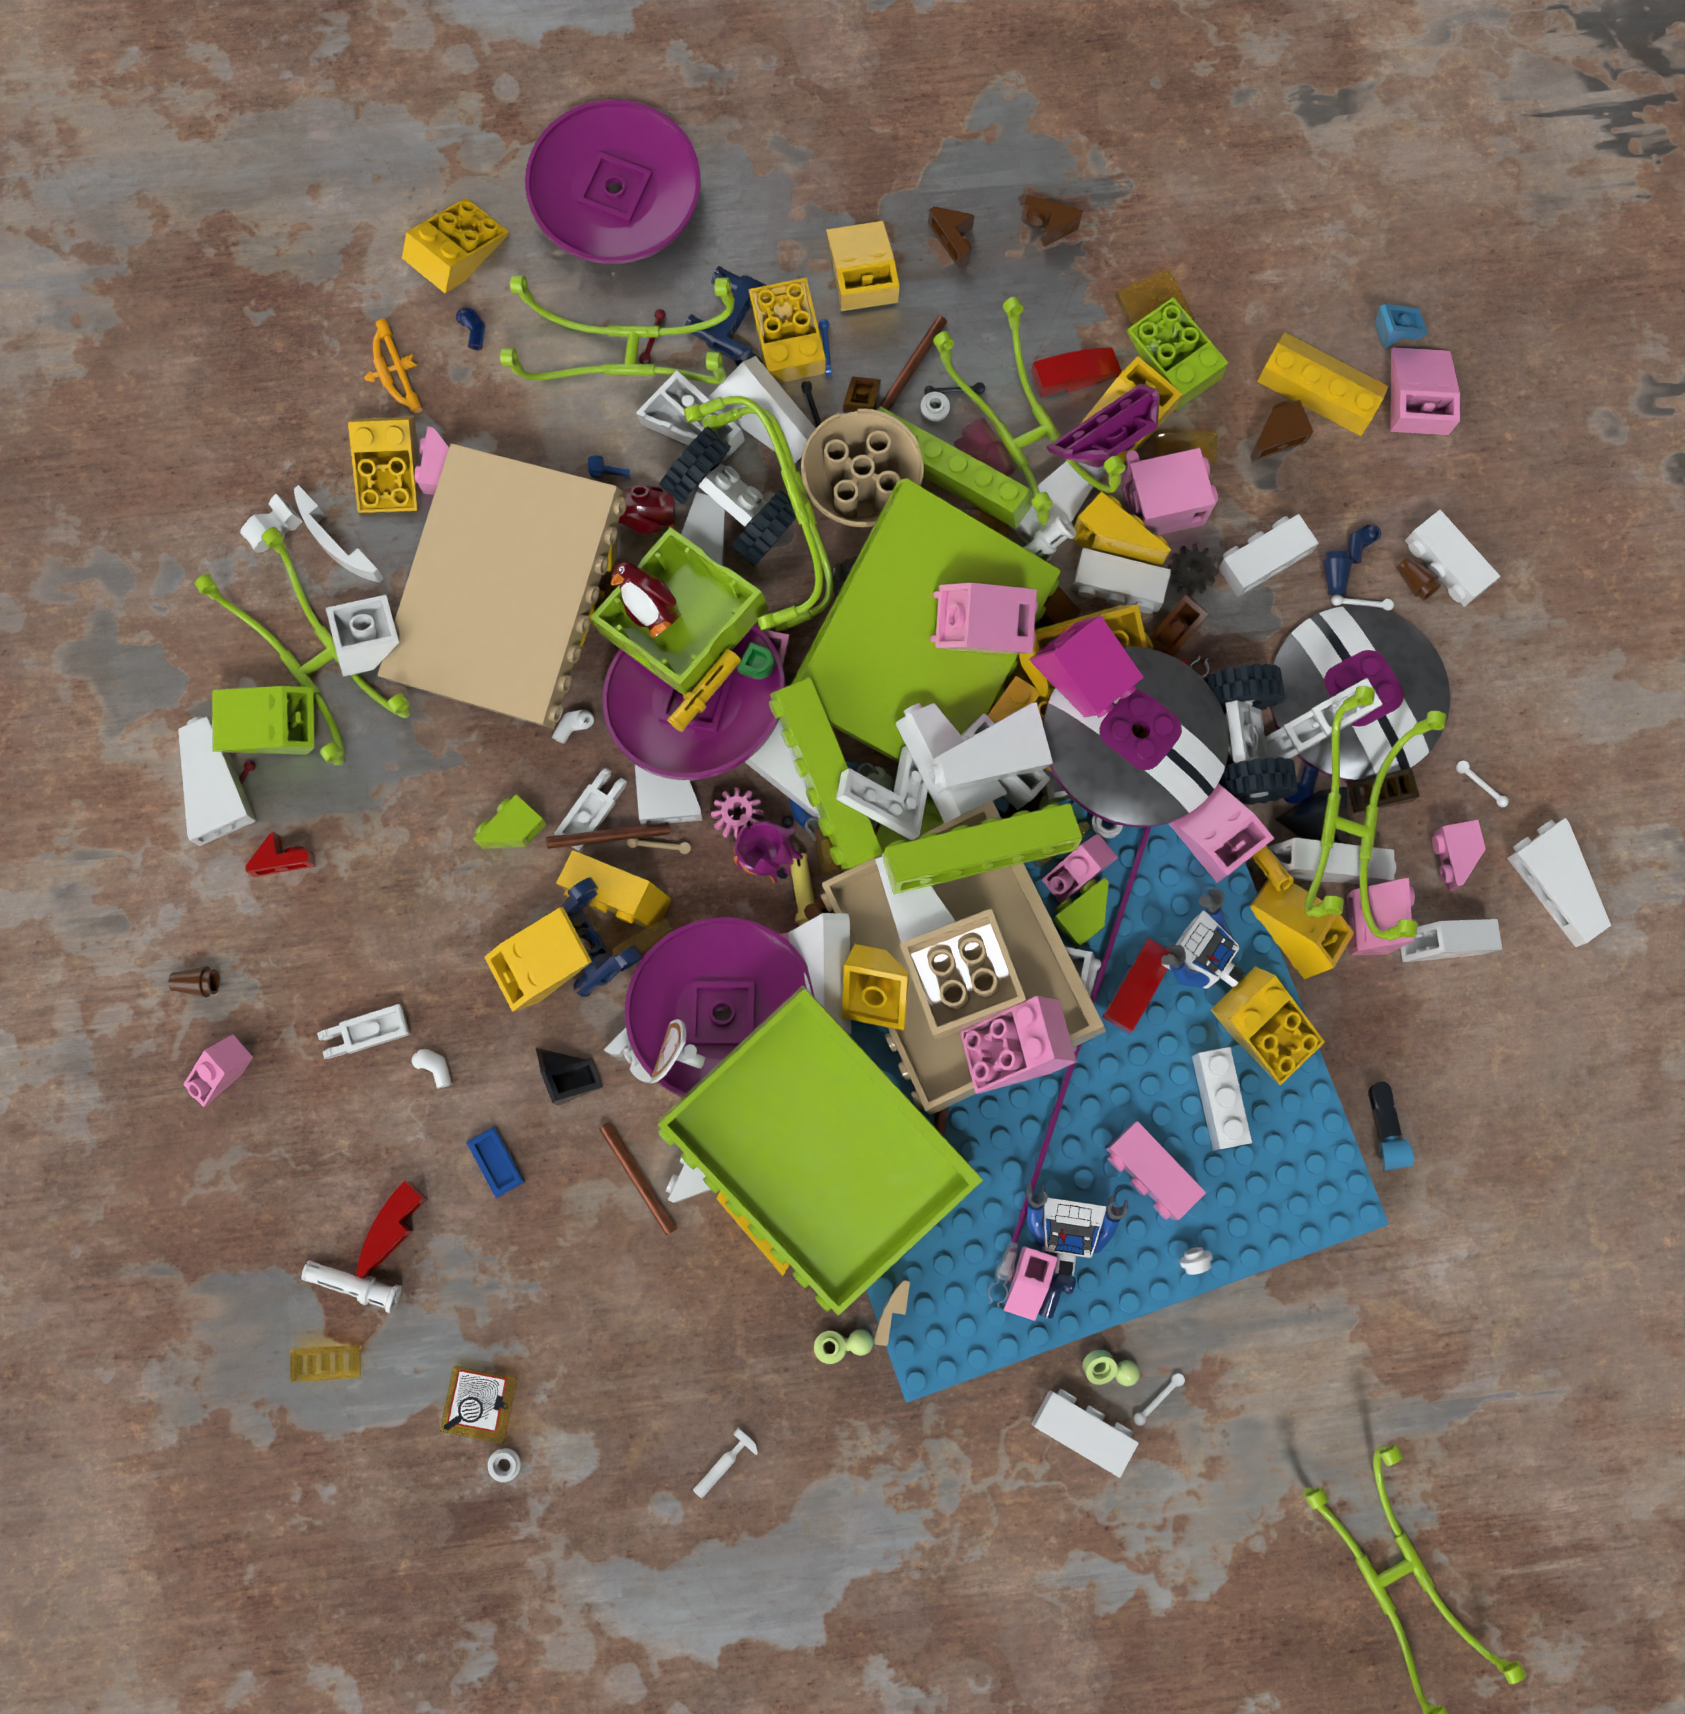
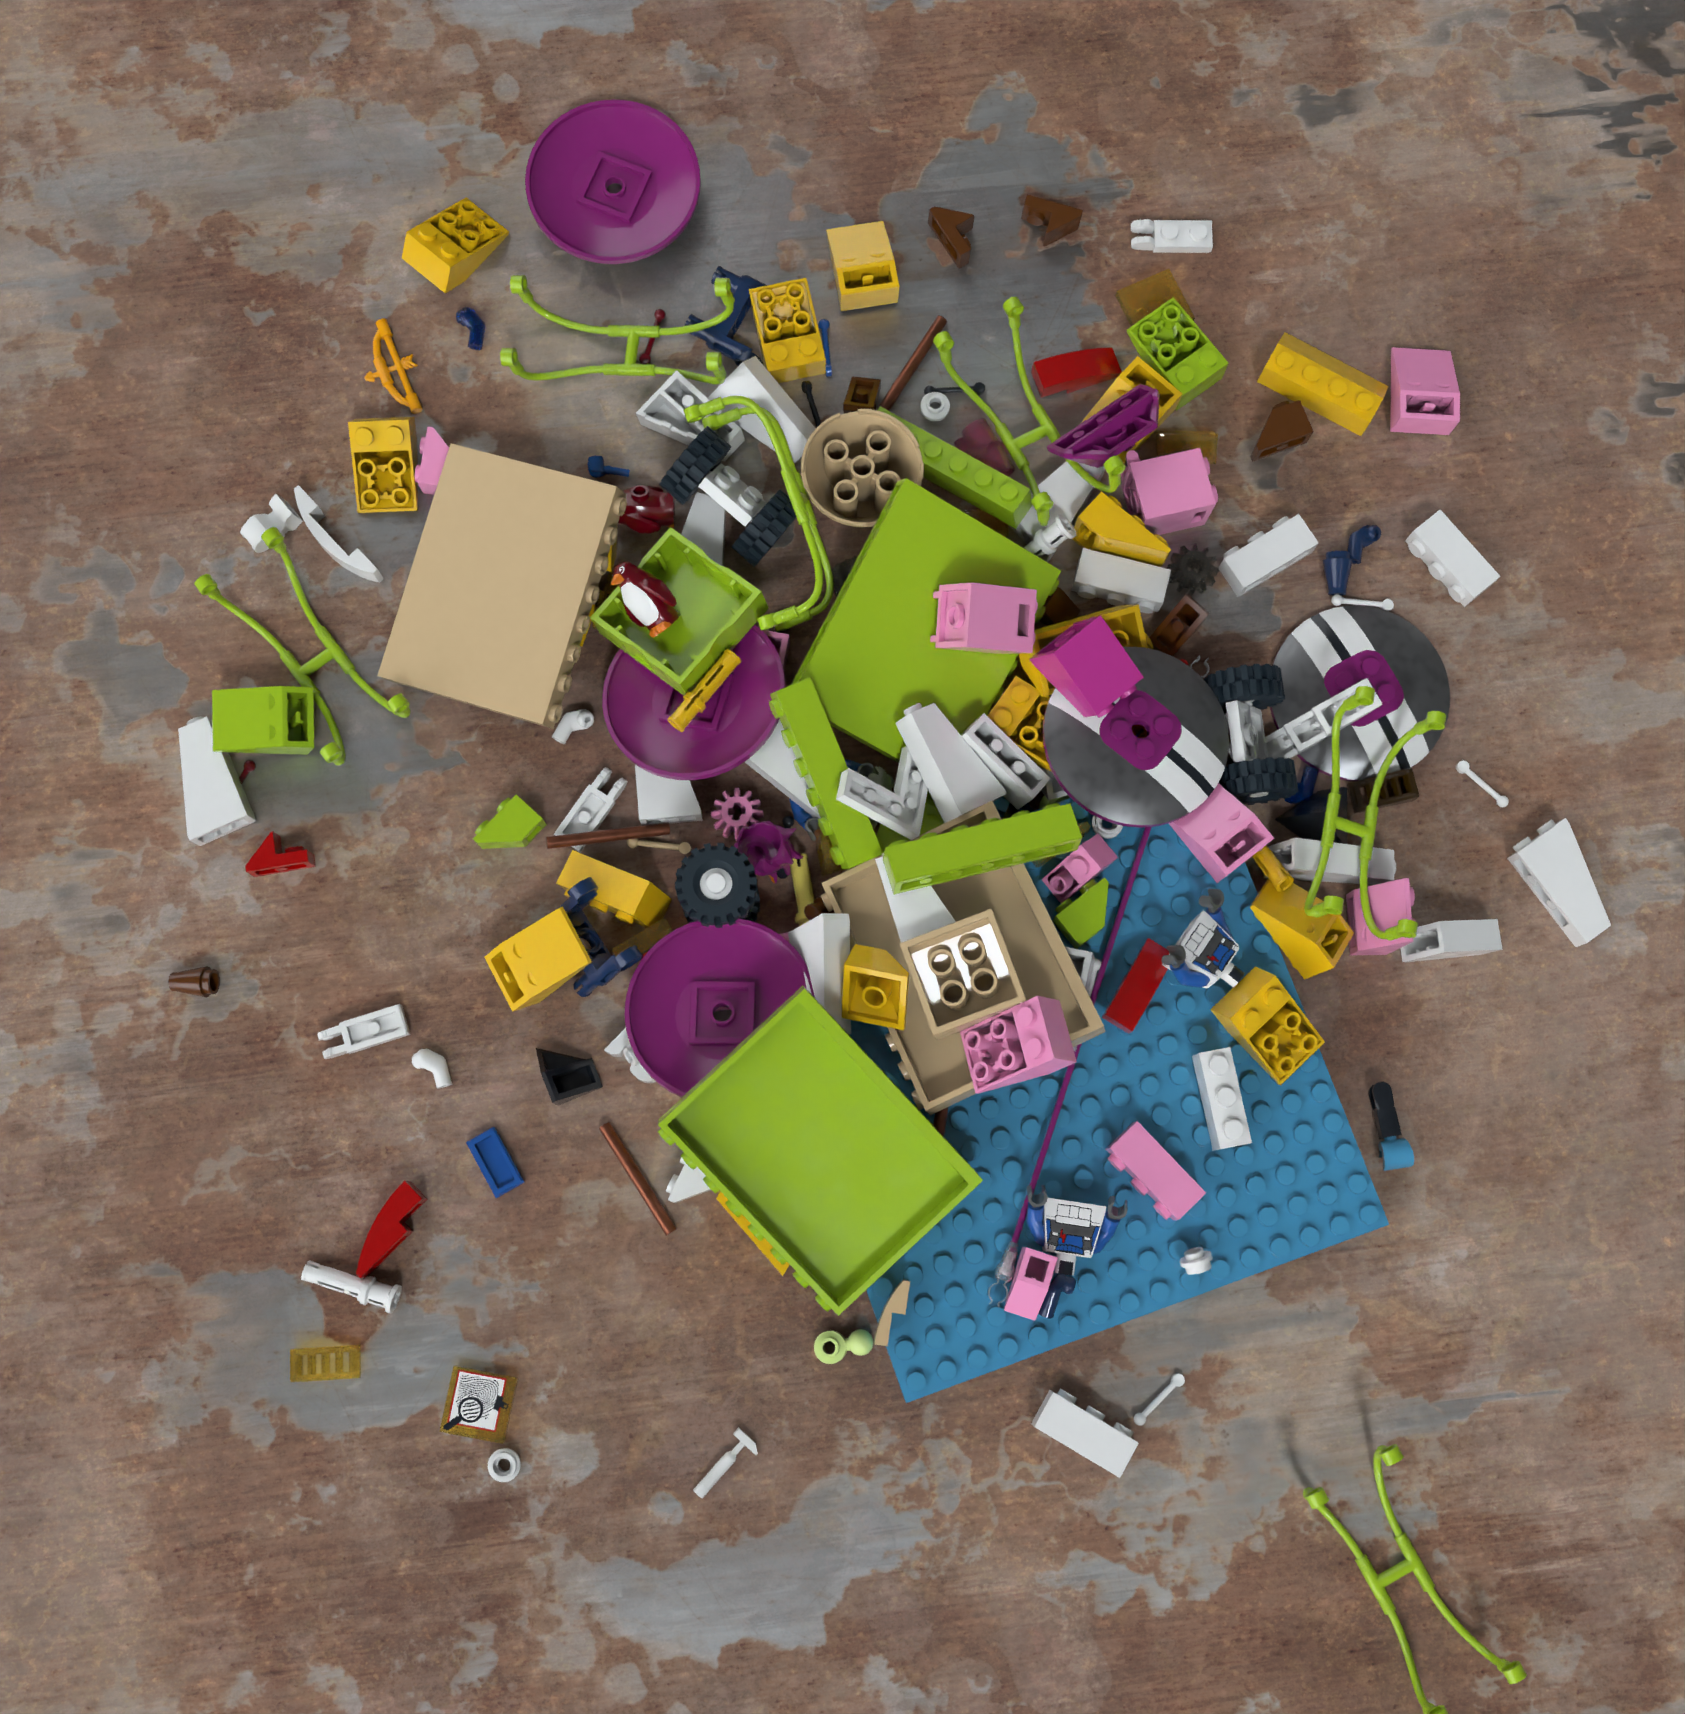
(217, 1069): bright pink slope -> none
(362, 633): white slope -> none
(674, 1049): shield -> none
(717, 886): none -> black plate
(756, 662): green tile -> none
(999, 752): white slope -> none
(1125, 1372): yellowish green plate -> none
(1173, 236): none -> white hinge
(1399, 322): dark azure slope -> none
(1419, 579): reddish brown cone -> none
(1459, 851): bright pink slope -> none

